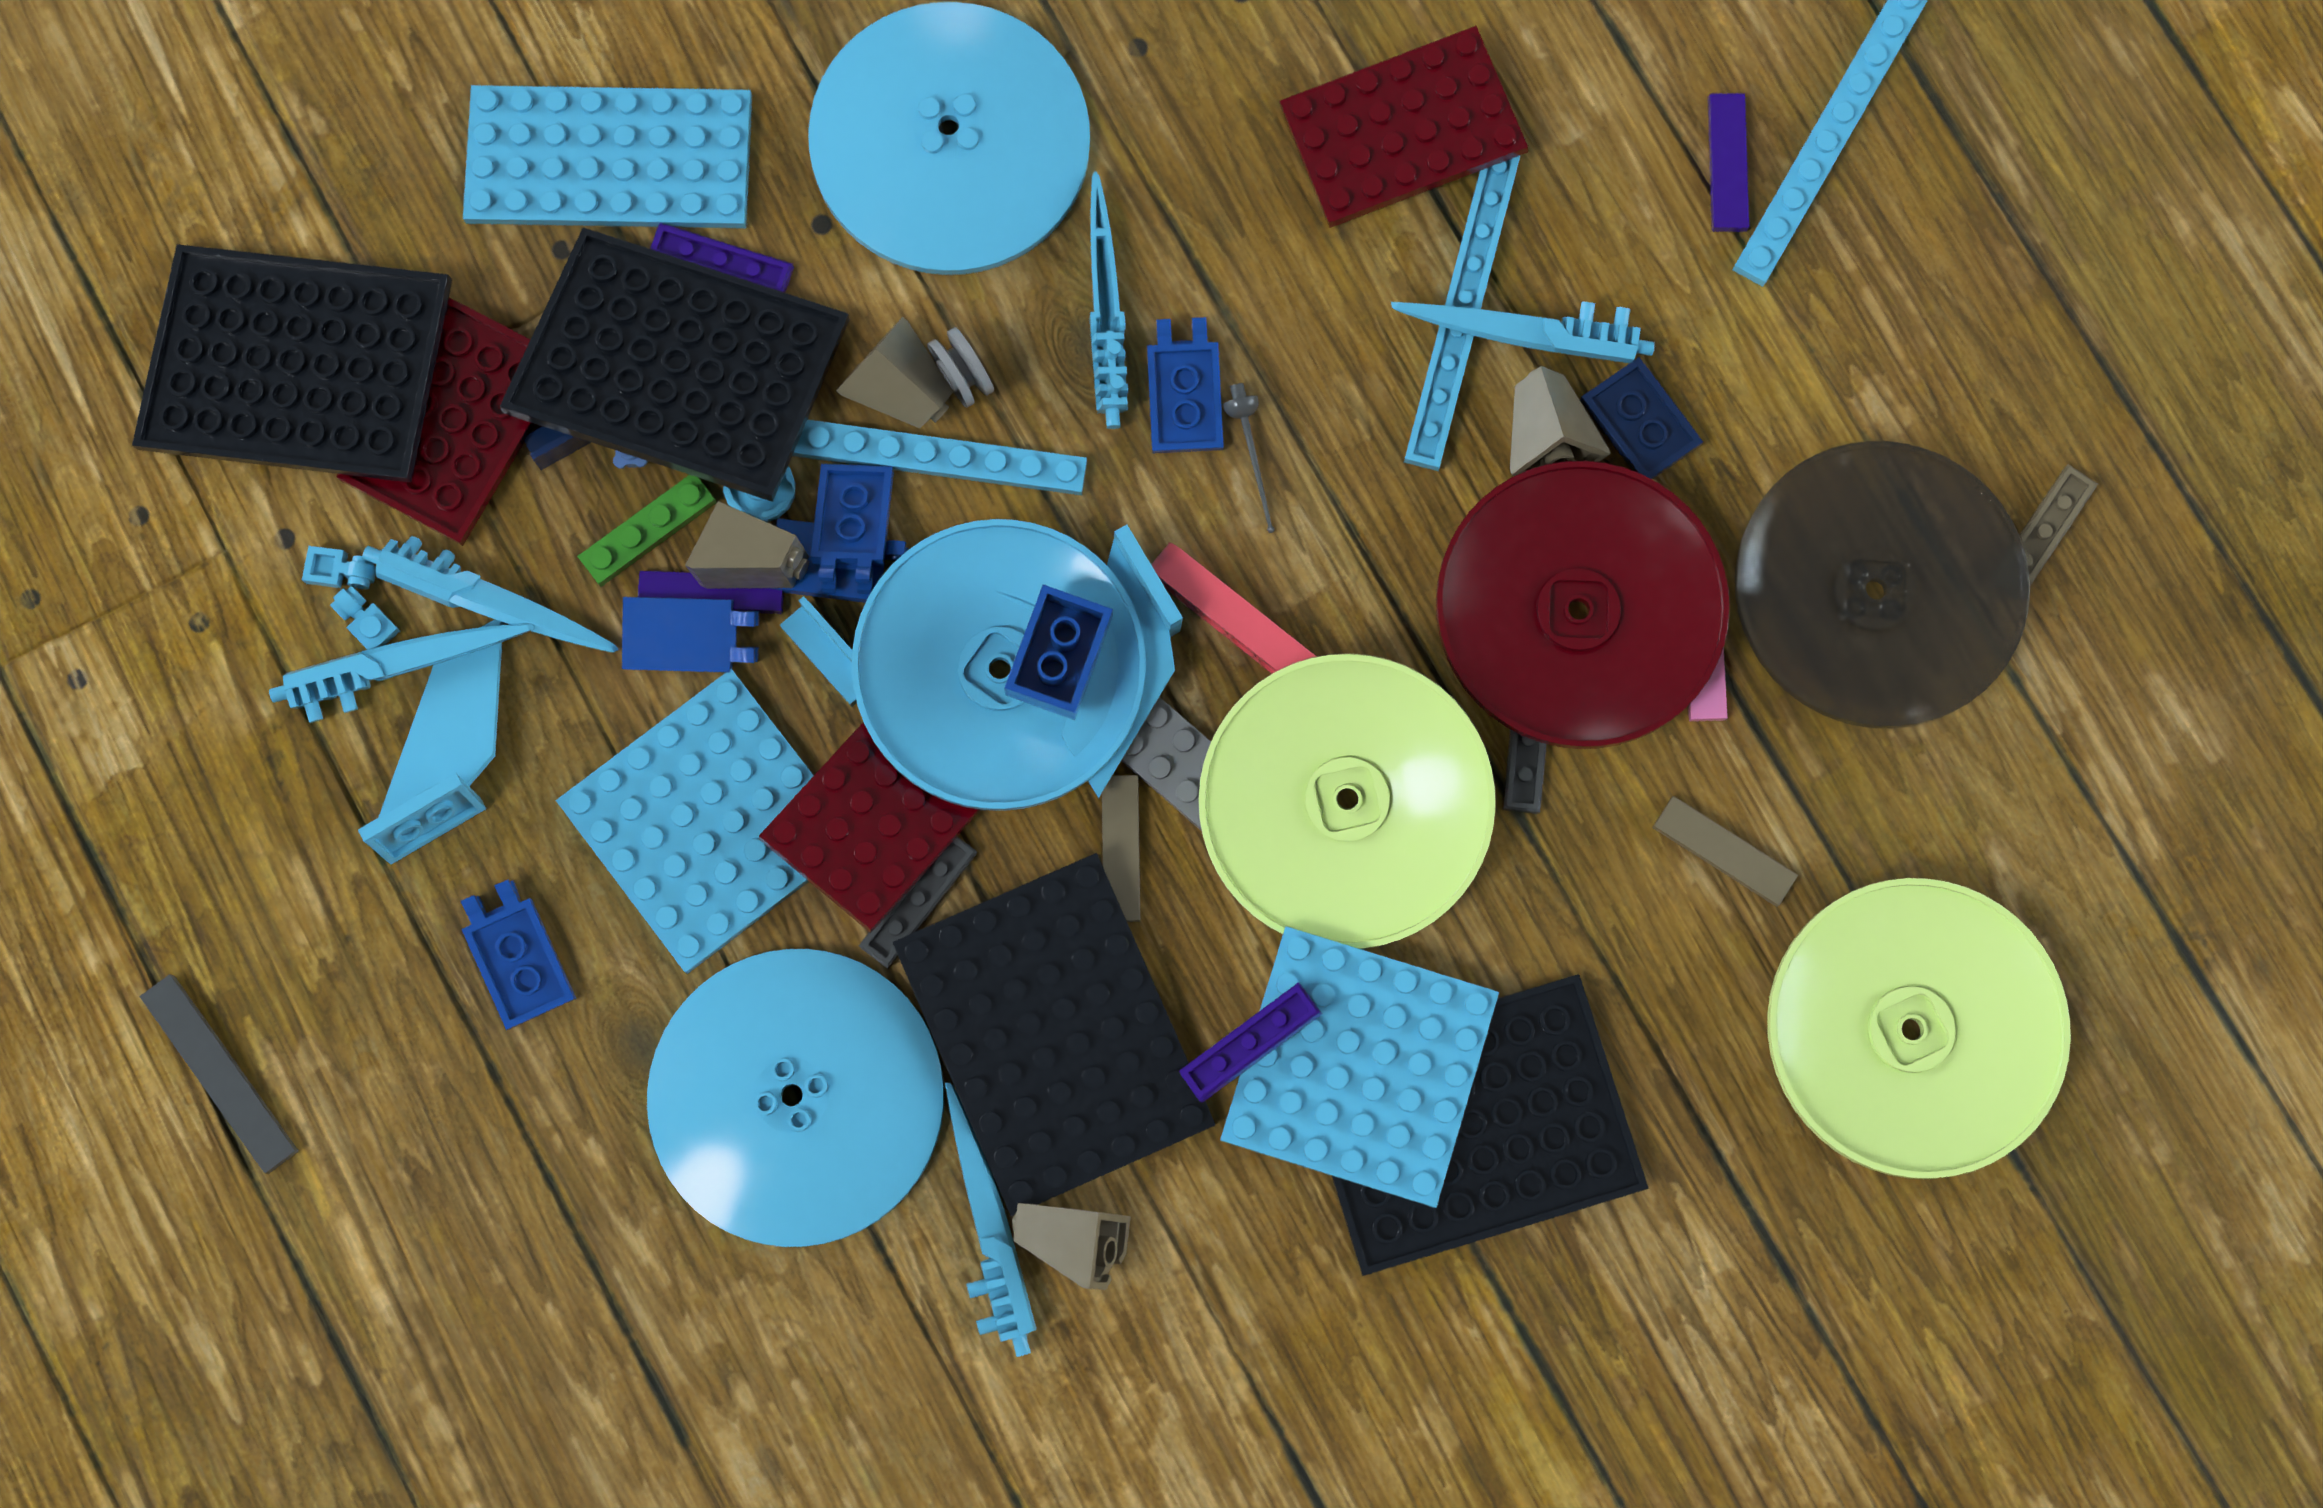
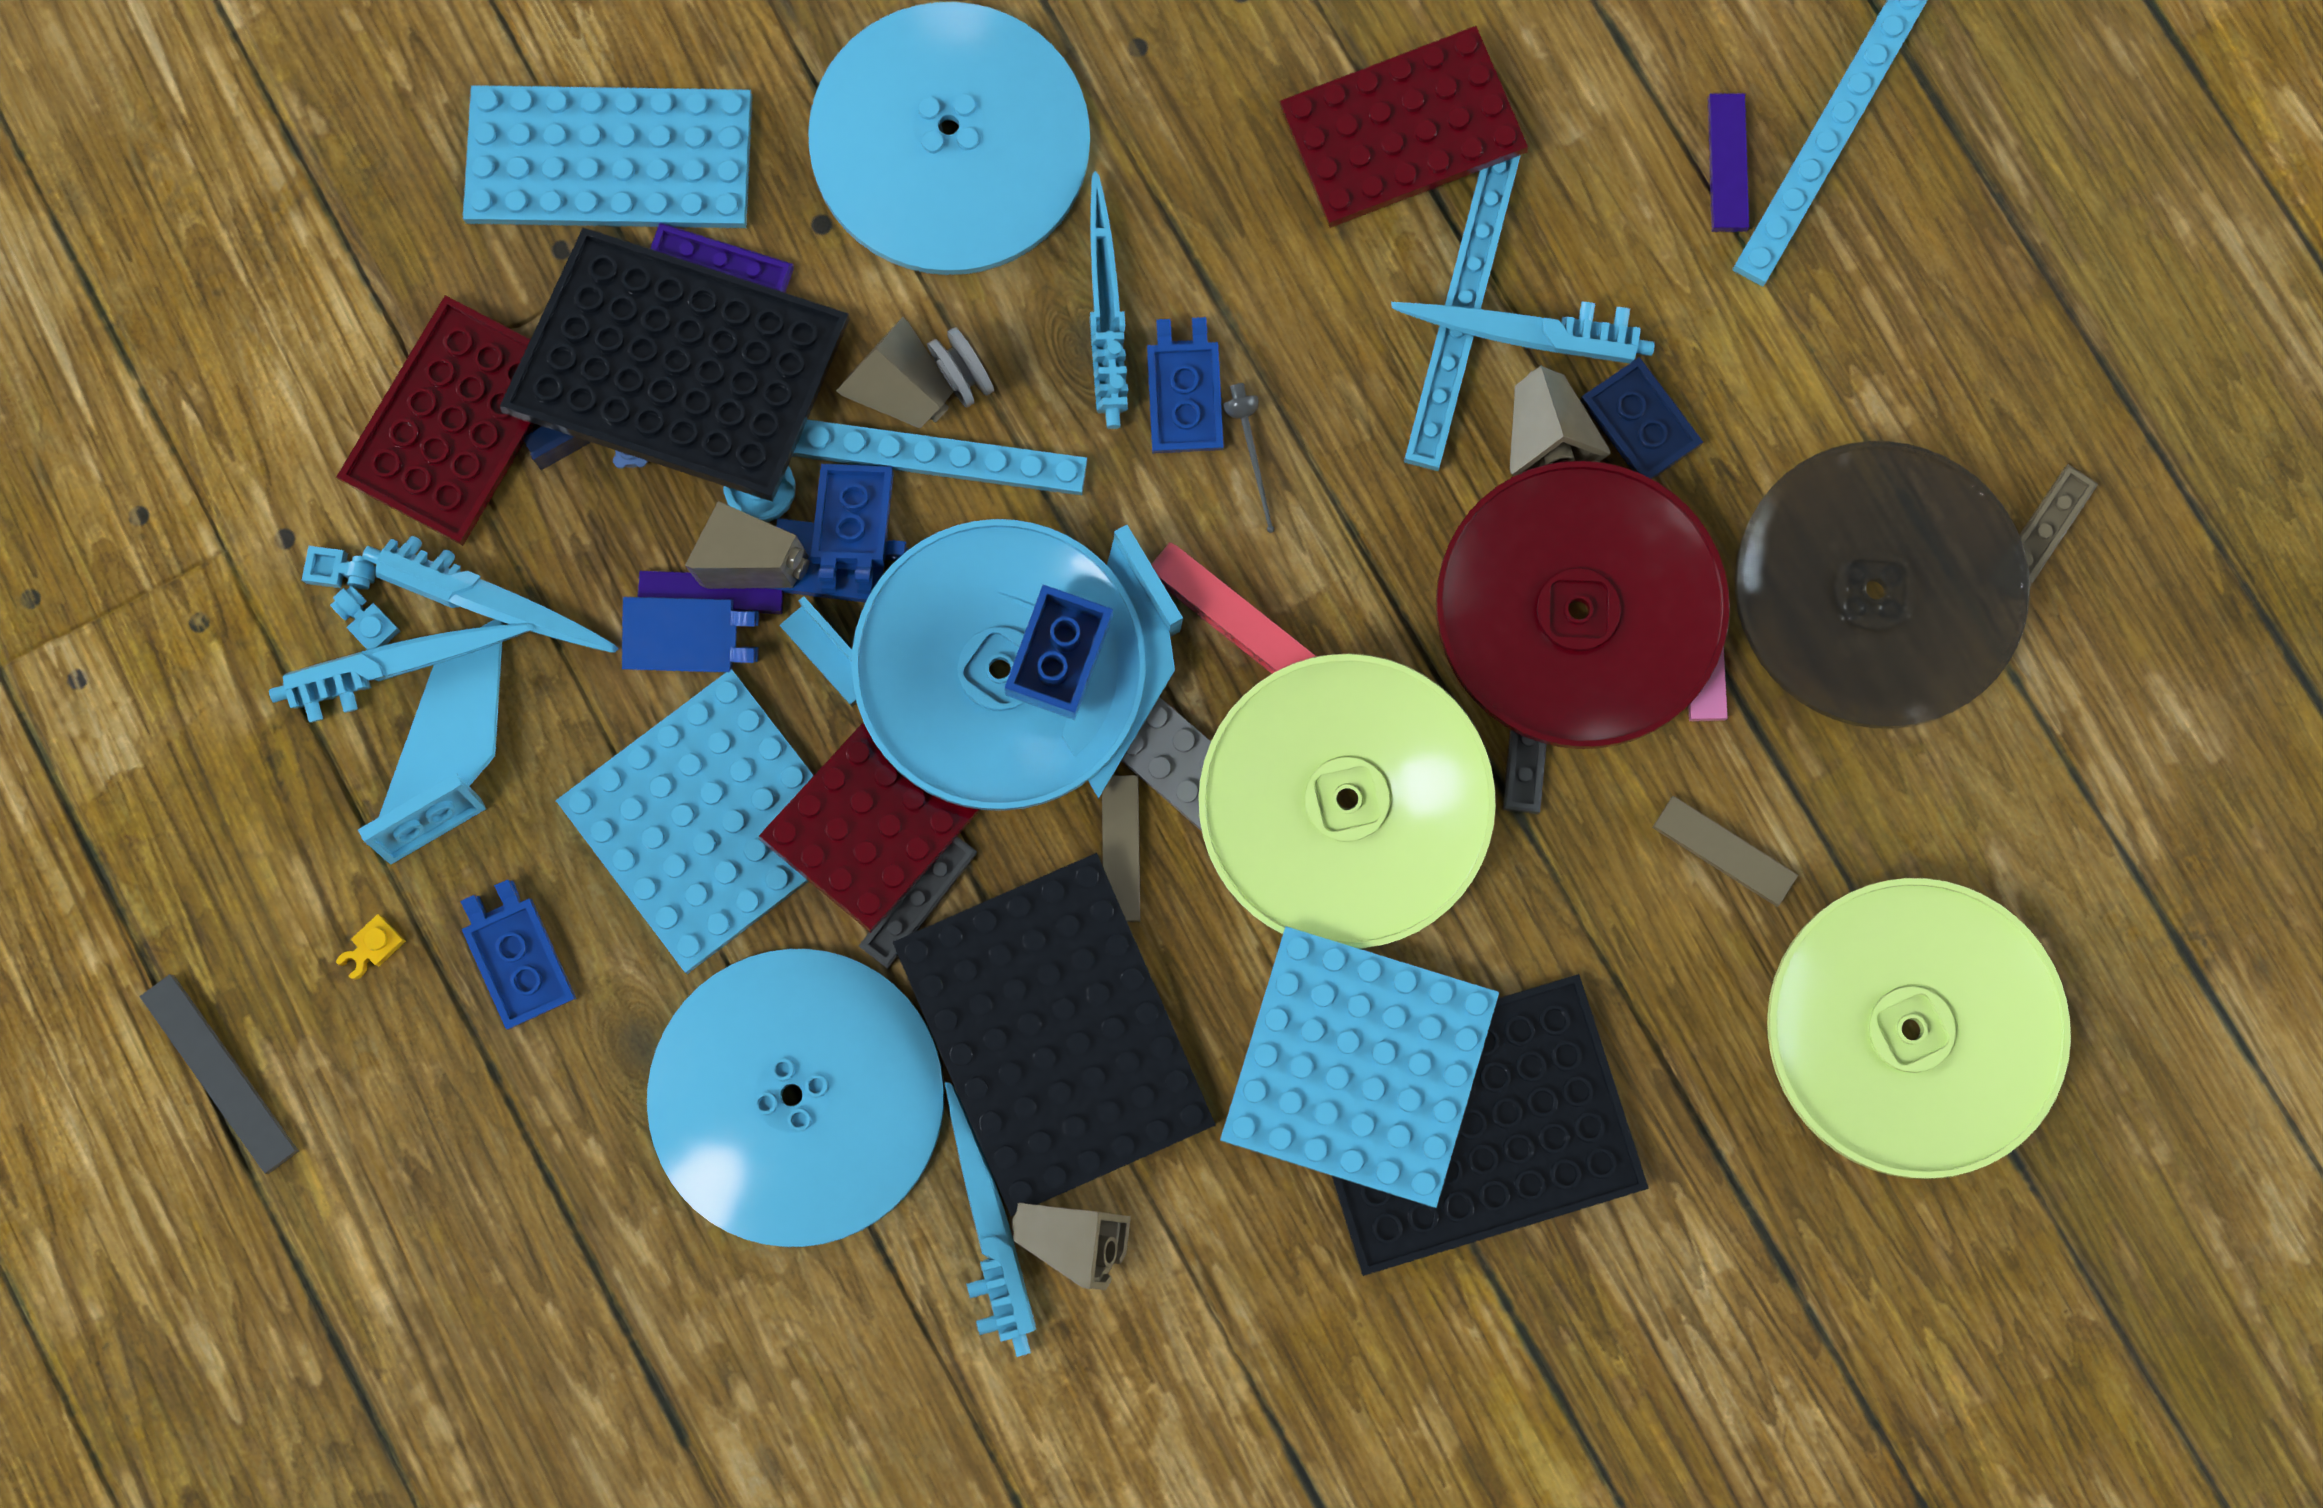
(293, 362): black plate -> none
(374, 944): none -> yellow plate
(647, 529): bright green plate -> none
(1250, 1042): dark purple tile -> none

